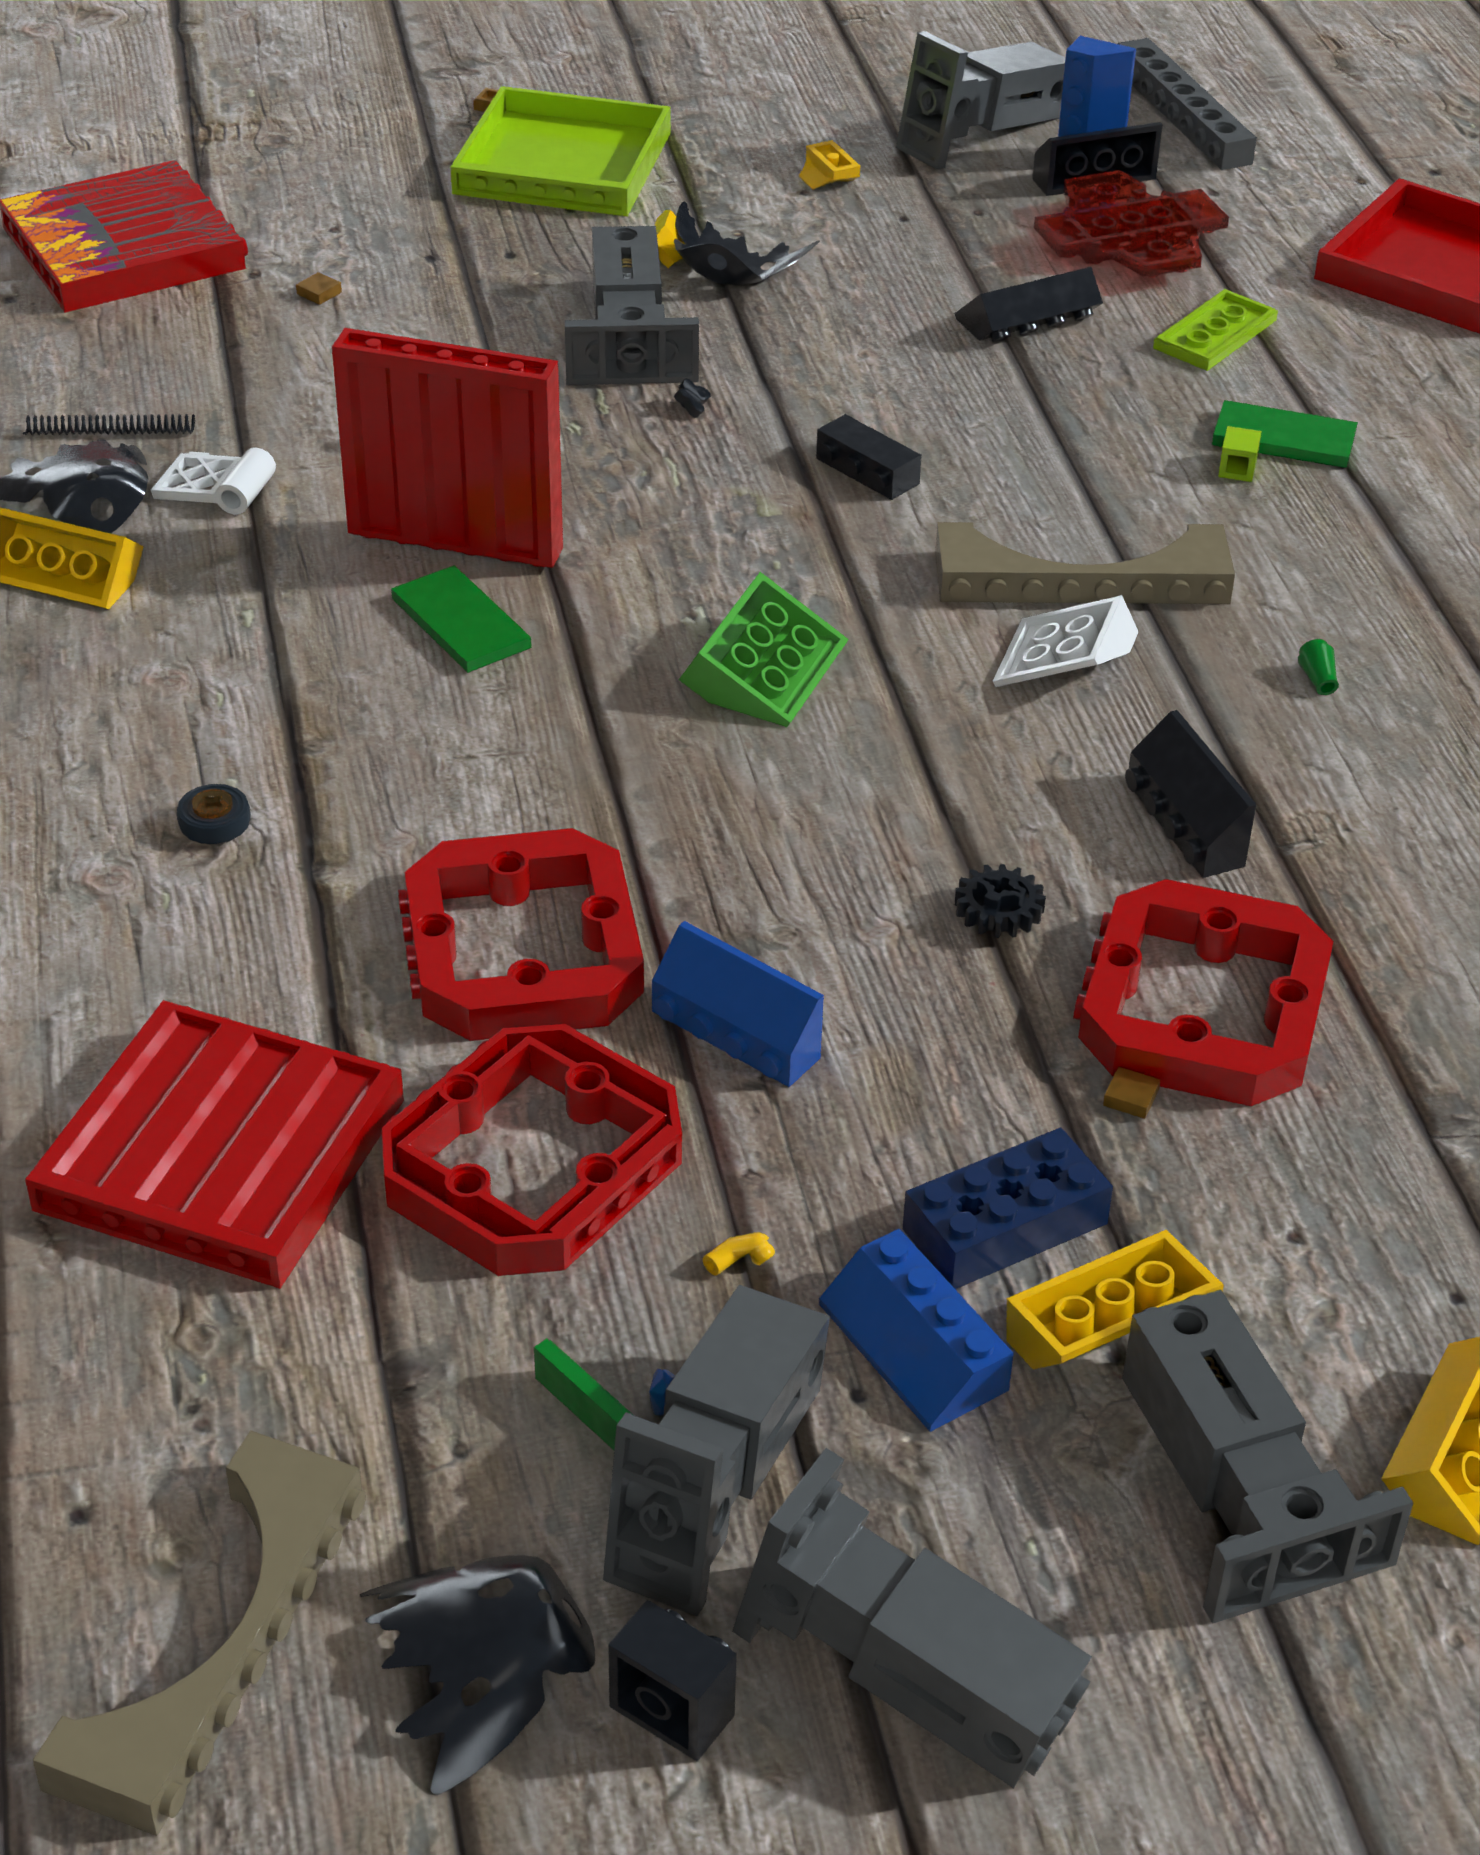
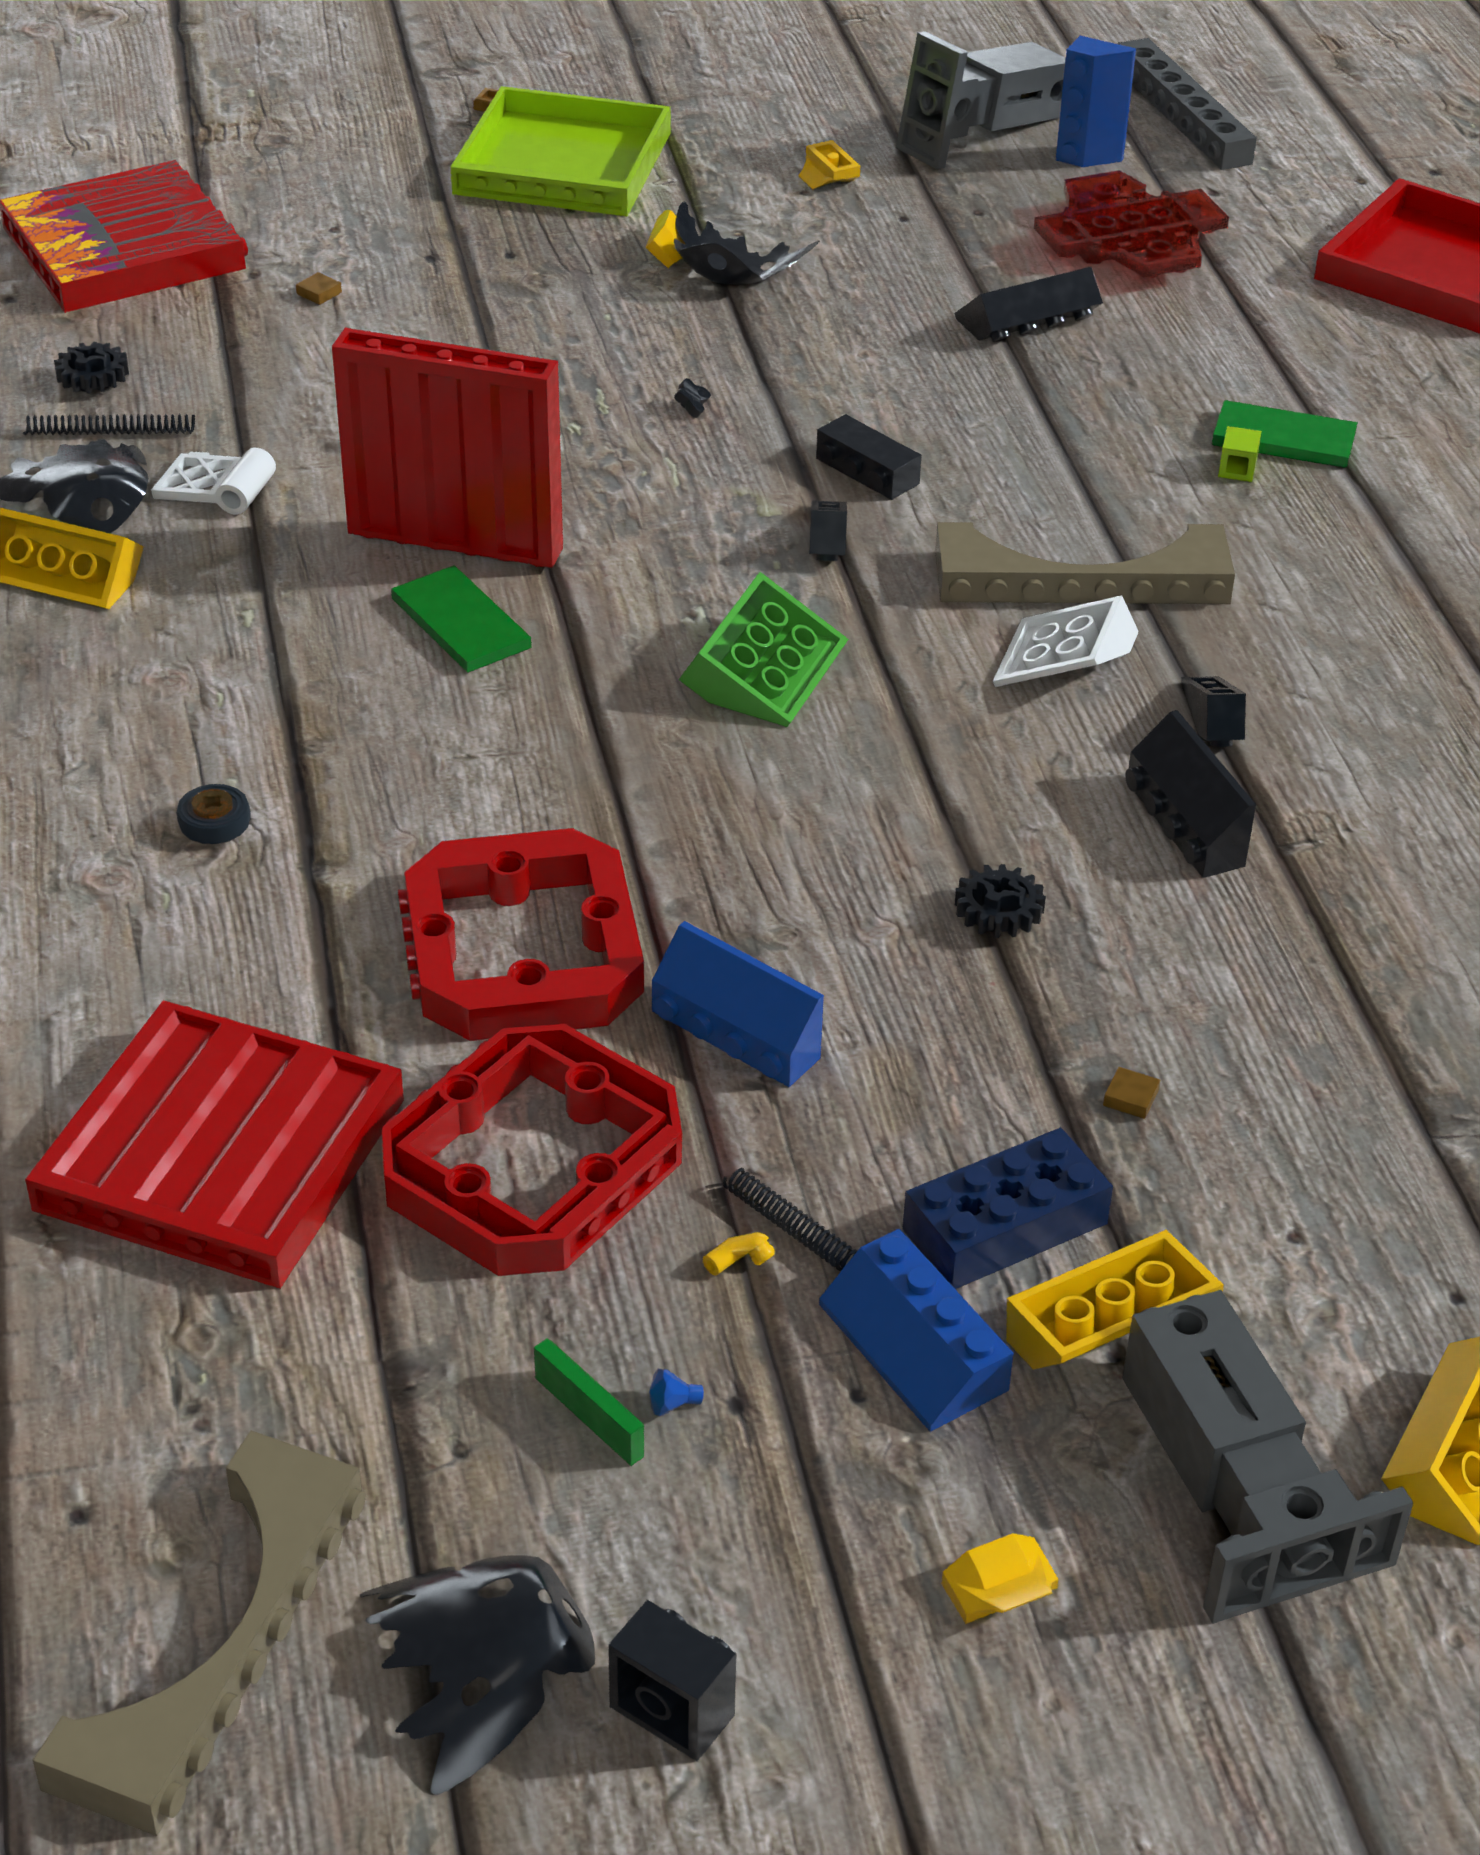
(91, 367): none -> black gear
(630, 333): dark grey brick -> none
(716, 1441): dark grey brick -> none
(780, 1222): none -> black piece
(828, 529): none -> black slope
(914, 1629): dark grey brick -> none
(998, 1577): none -> yellow slope
(1084, 154): black slope -> none
(1186, 1051): red panel -> none
(1215, 329): lime tile -> none
(1216, 709): none -> black slope
(1318, 663): green cone -> none

